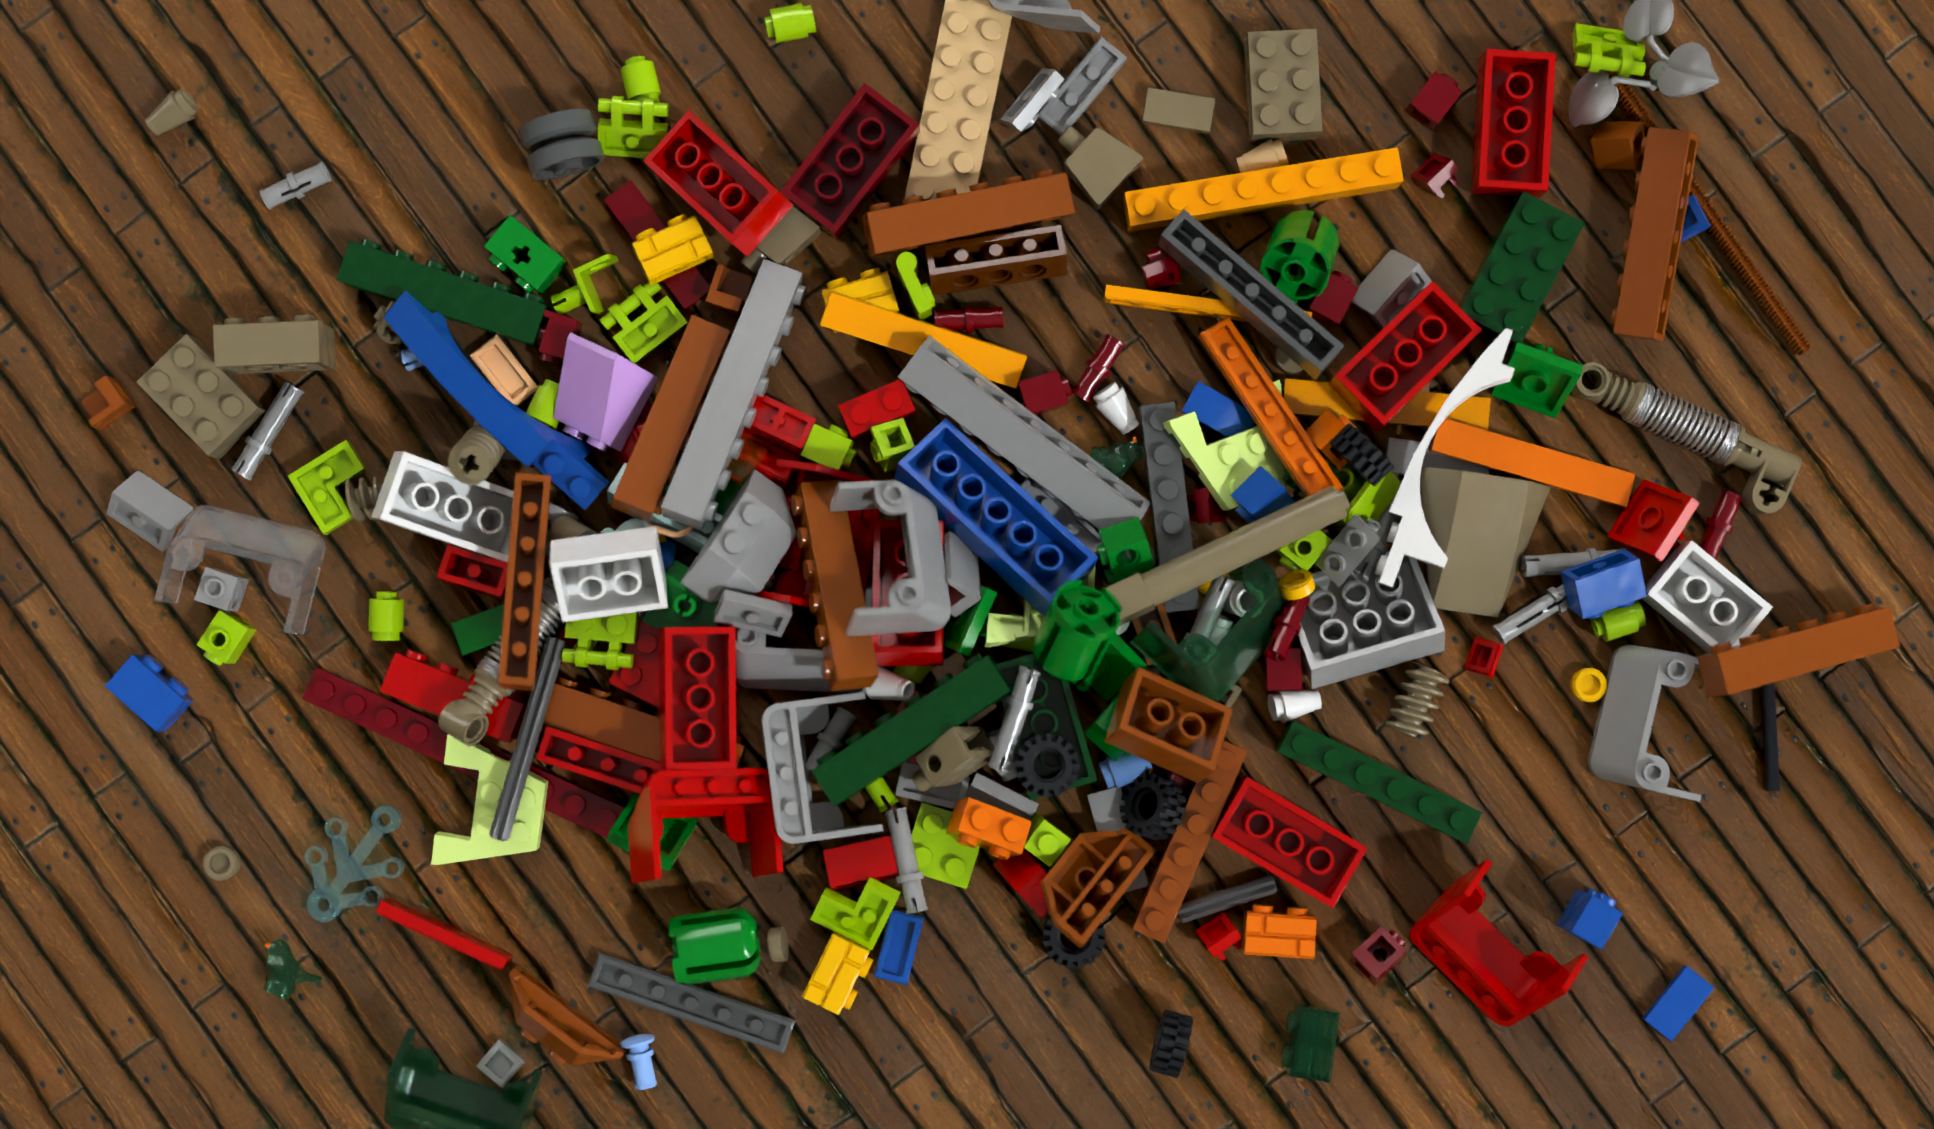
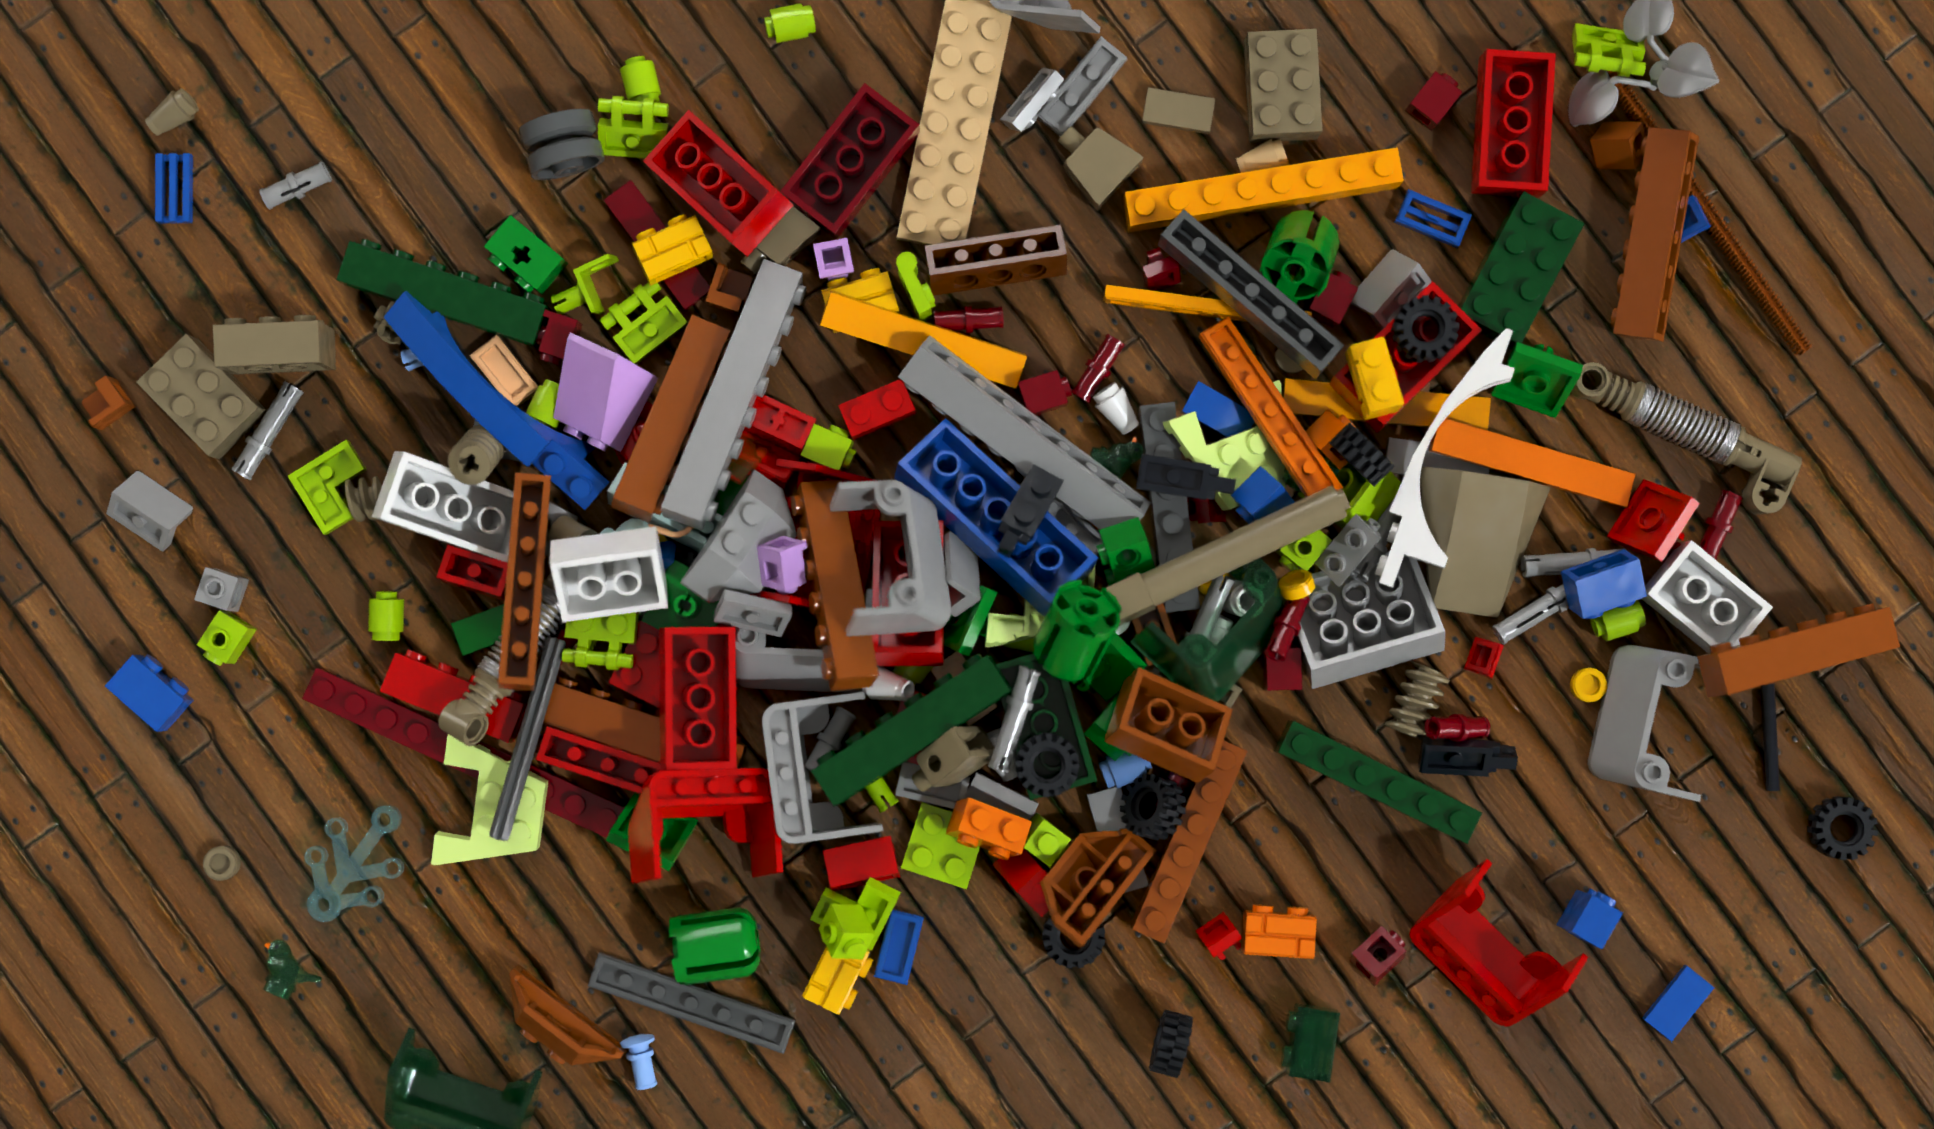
(160, 188): none -> blue tile
(291, 551): clear windscreen -> none
(444, 933): red tile -> none
(501, 1063): light grey tile -> none
(778, 944): dark tan tile -> none
(782, 564): none -> lavender brick
(833, 259): none -> lavender brick
(846, 931): none -> lime brick
(890, 443): lime brick -> none
(906, 861): light grey pin -> none
(967, 214): dark orange brick -> none
(1028, 509): none -> black hinge
(1181, 478): none -> black hinge
(1227, 898): dark grey axle -> none
(1288, 841): red brick -> none
(1291, 704): white cone -> none
(1374, 378): none -> yellow brick
(1425, 308): none -> black tyre
(1429, 231): none -> blue tile
(1435, 173): dark red tile -> none
(1457, 727): none -> dark red pin
(1465, 757): none -> black hinge
(1862, 833): none -> black tyre

